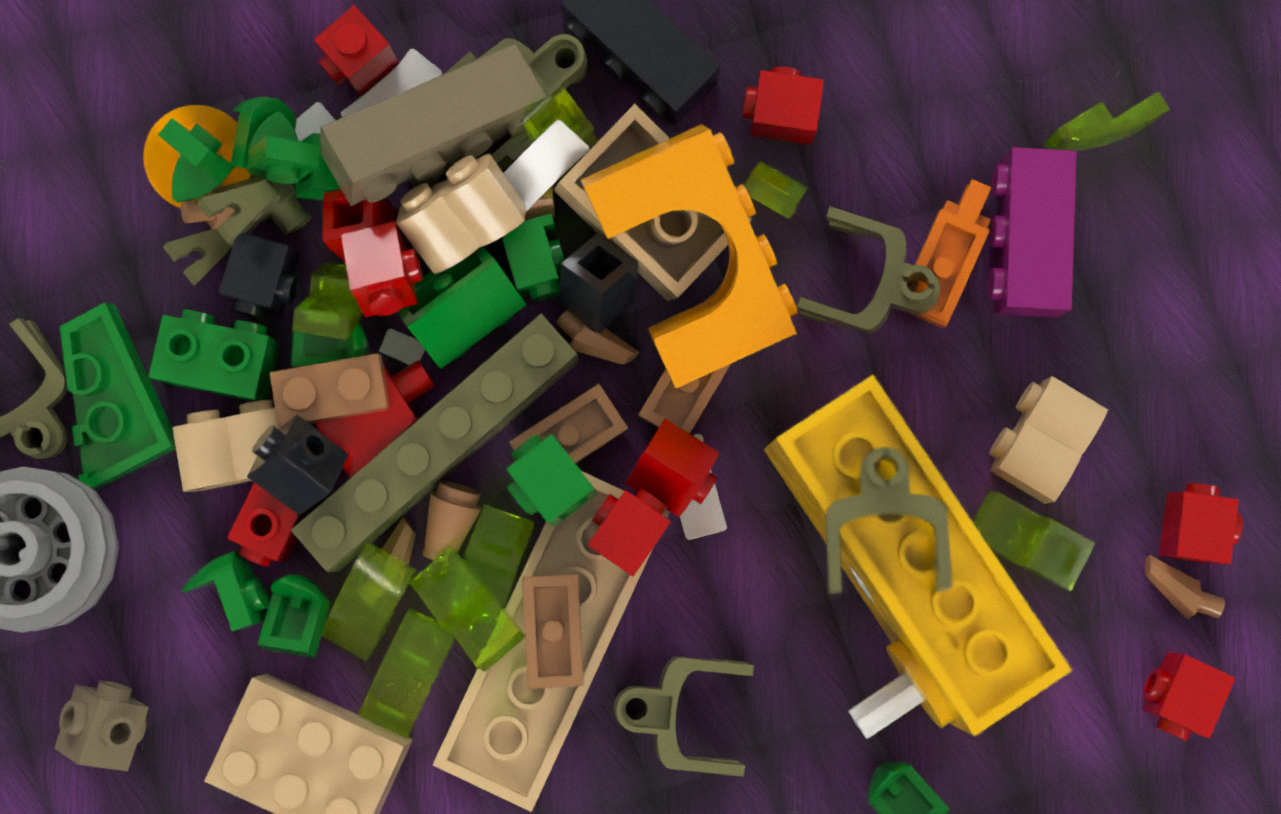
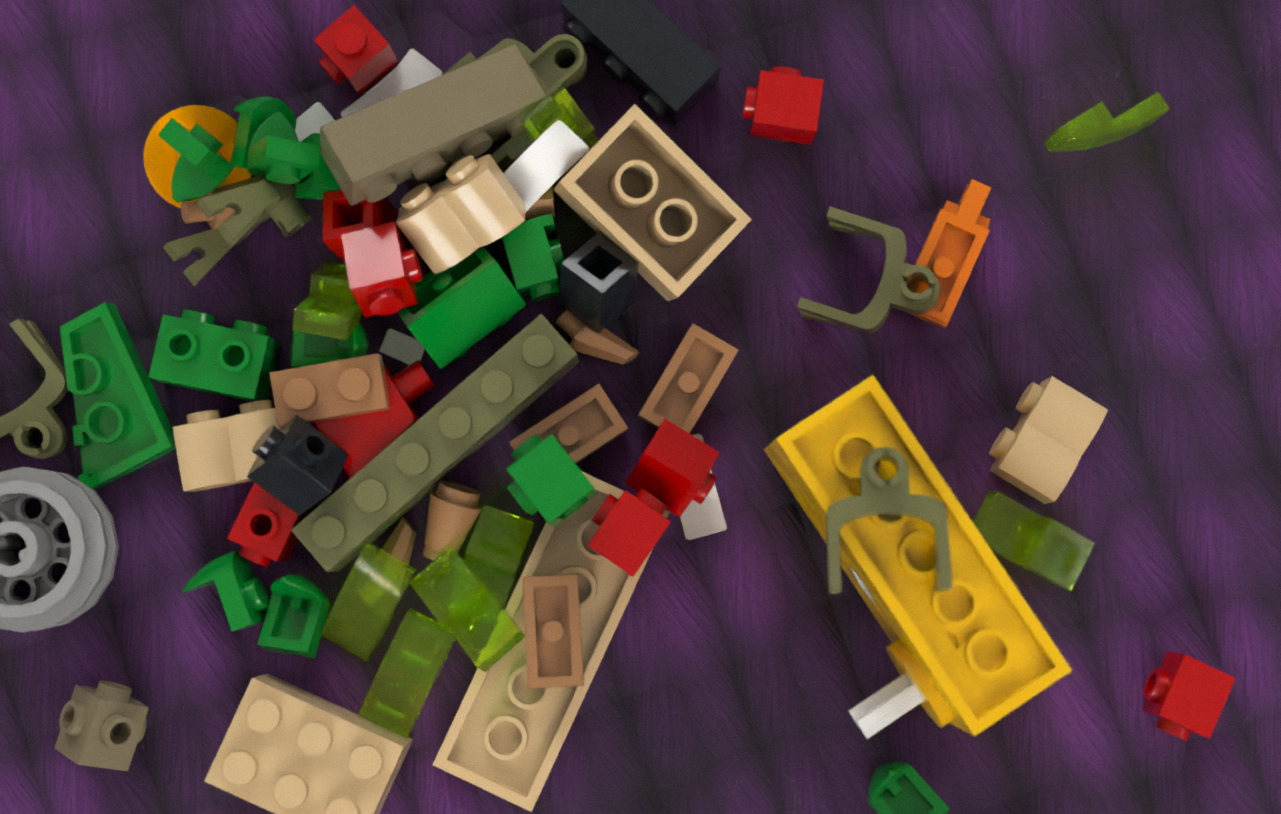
(260, 276): black brick -> none
(660, 713): olive piece -> none
(748, 306): light orange arch -> none
(775, 189): clear neon green slope -> none
(1033, 232): magenta brick -> none
(1182, 590): medium nougat bar -> none
(1200, 525): red brick -> none

